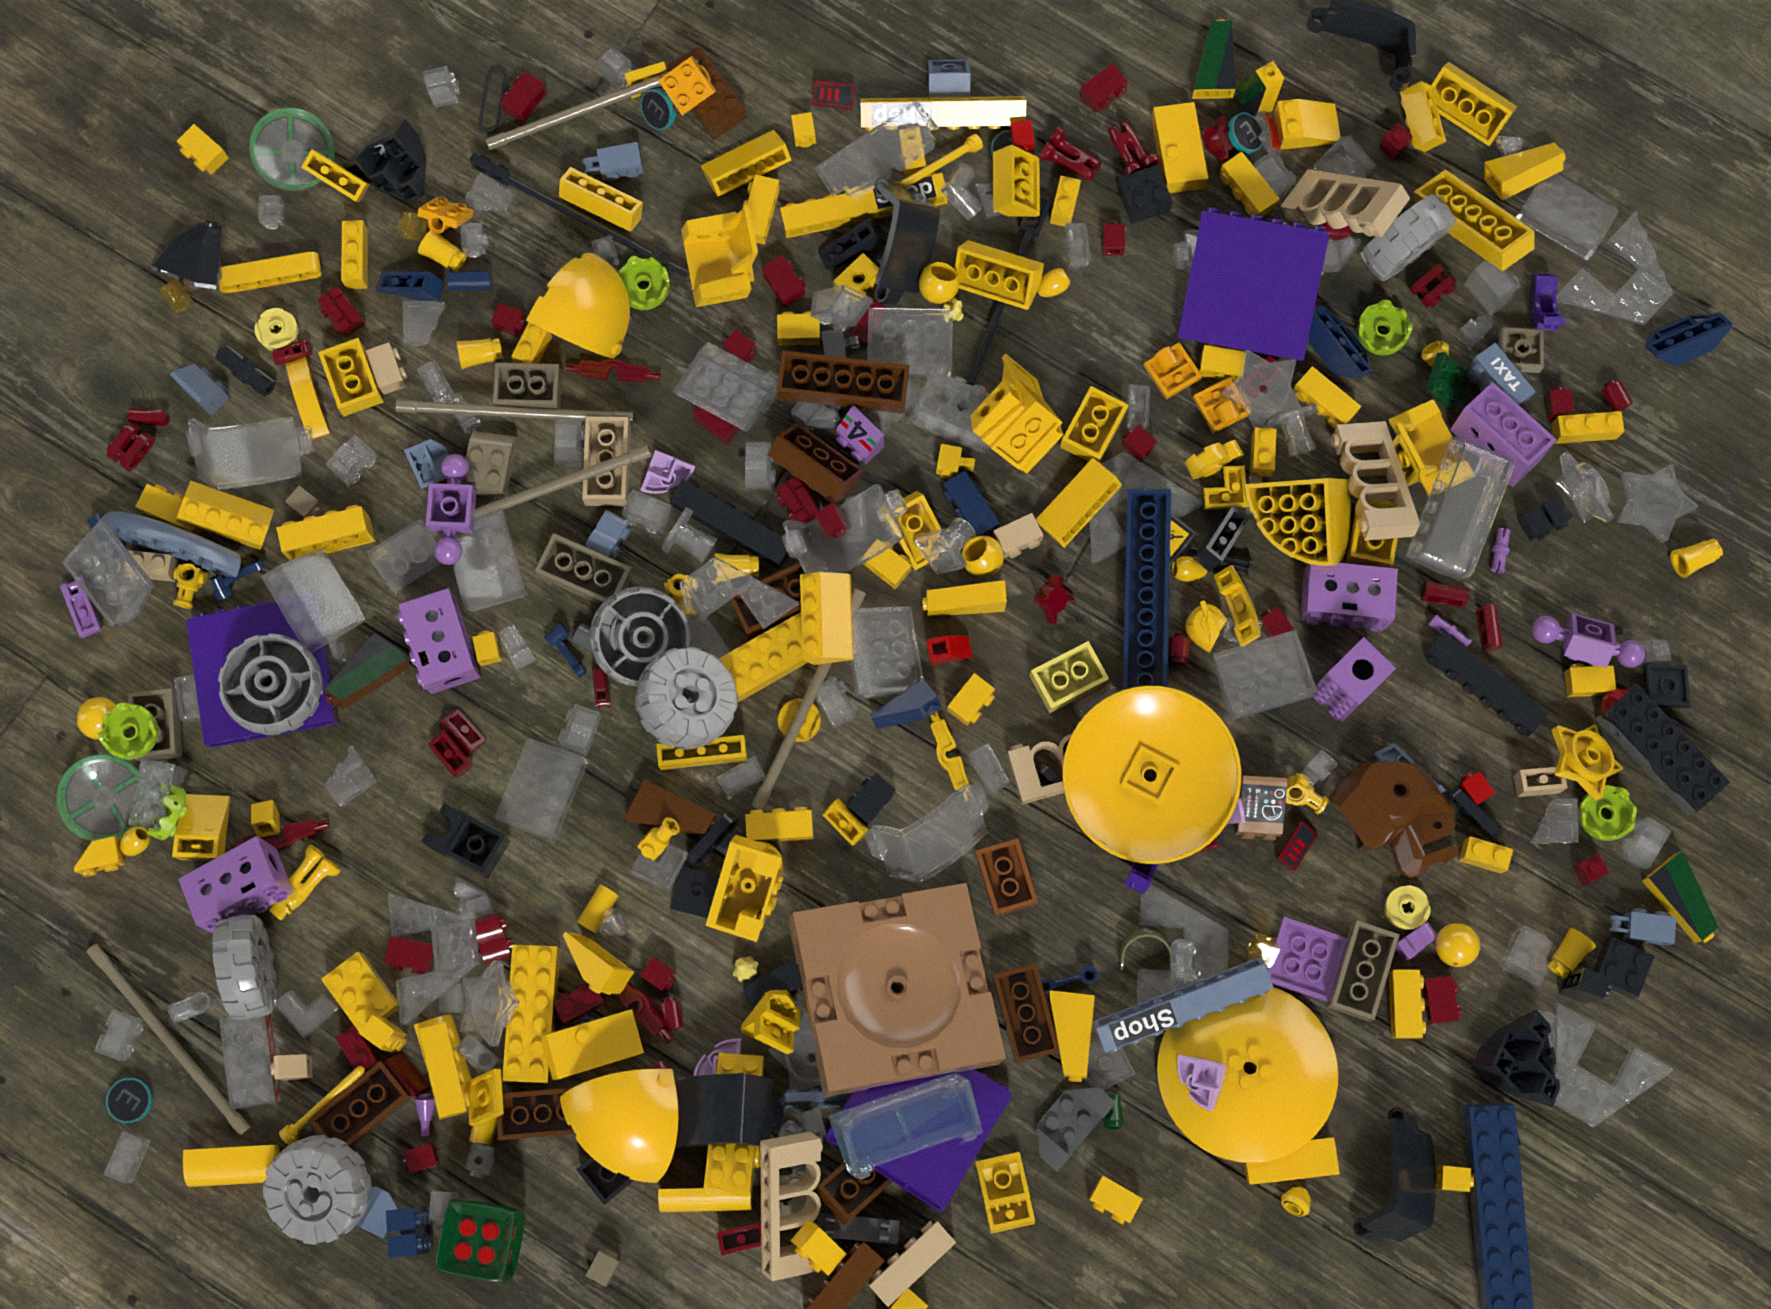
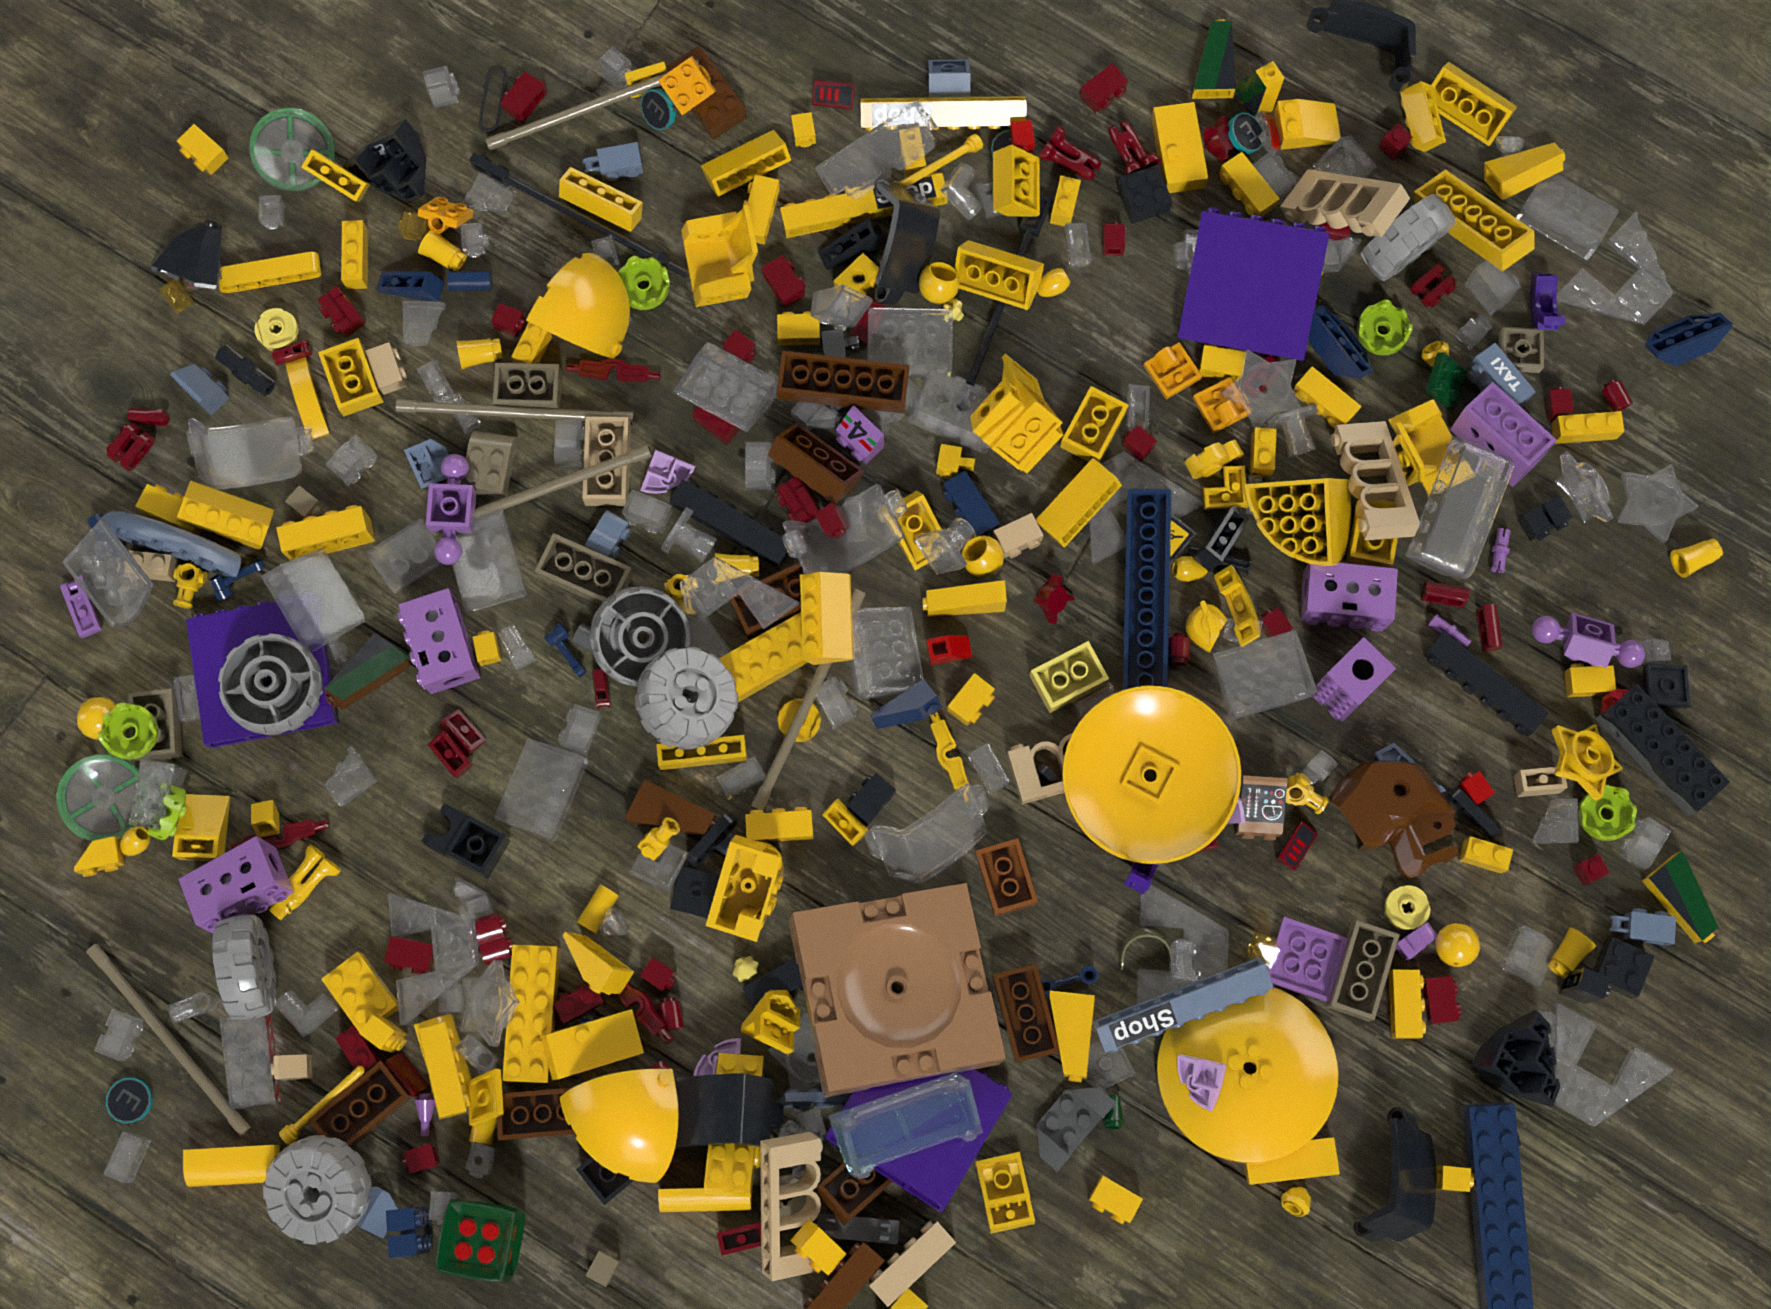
(890, 567): yellow brick -> none

